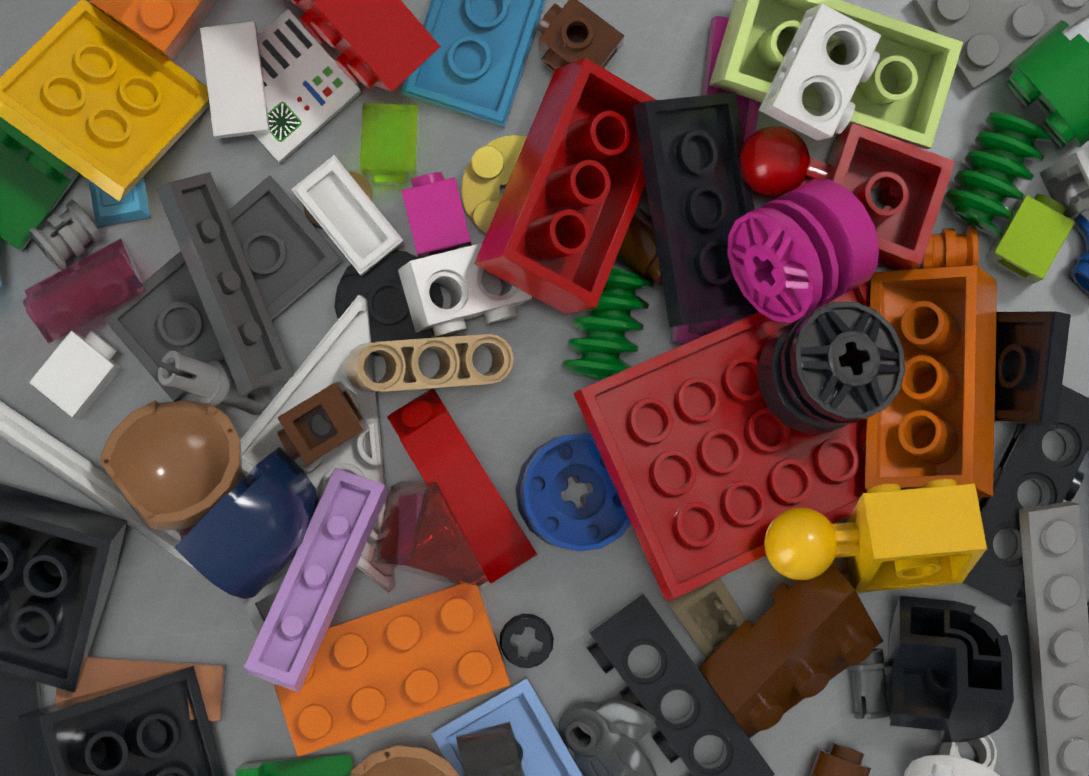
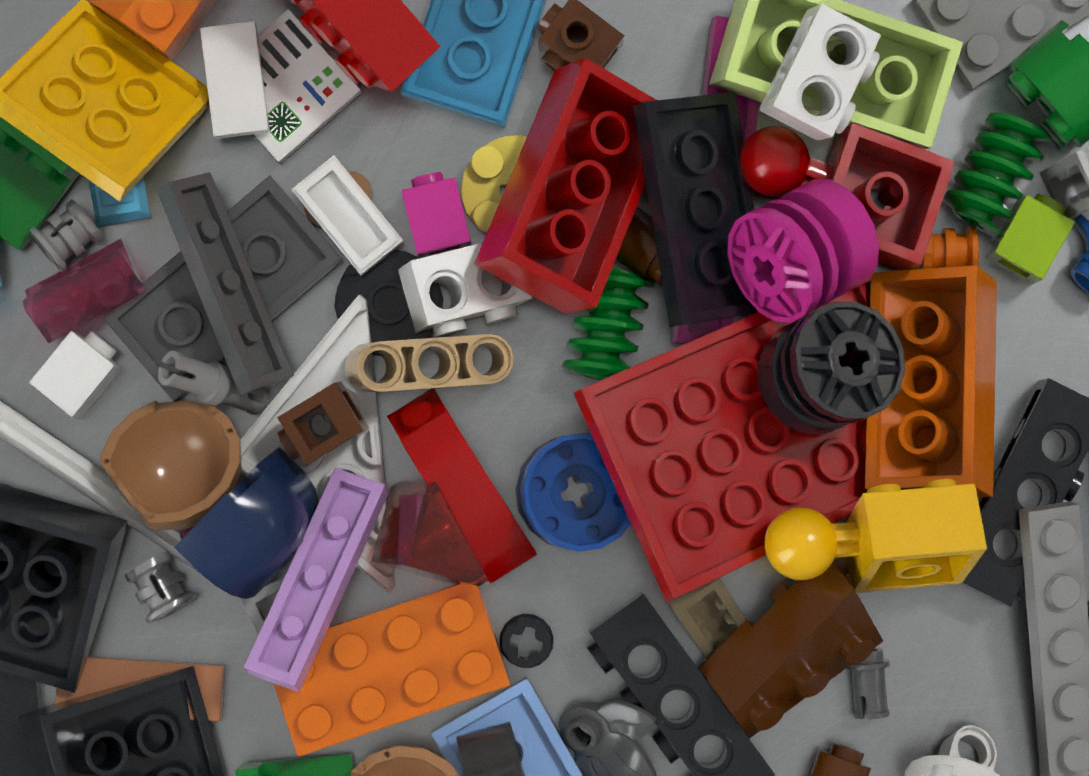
(149, 592): none -> light grey bush
(389, 142): clear neon green brick -> none
(947, 670): black brick -> none
(1030, 366): black tile -> none

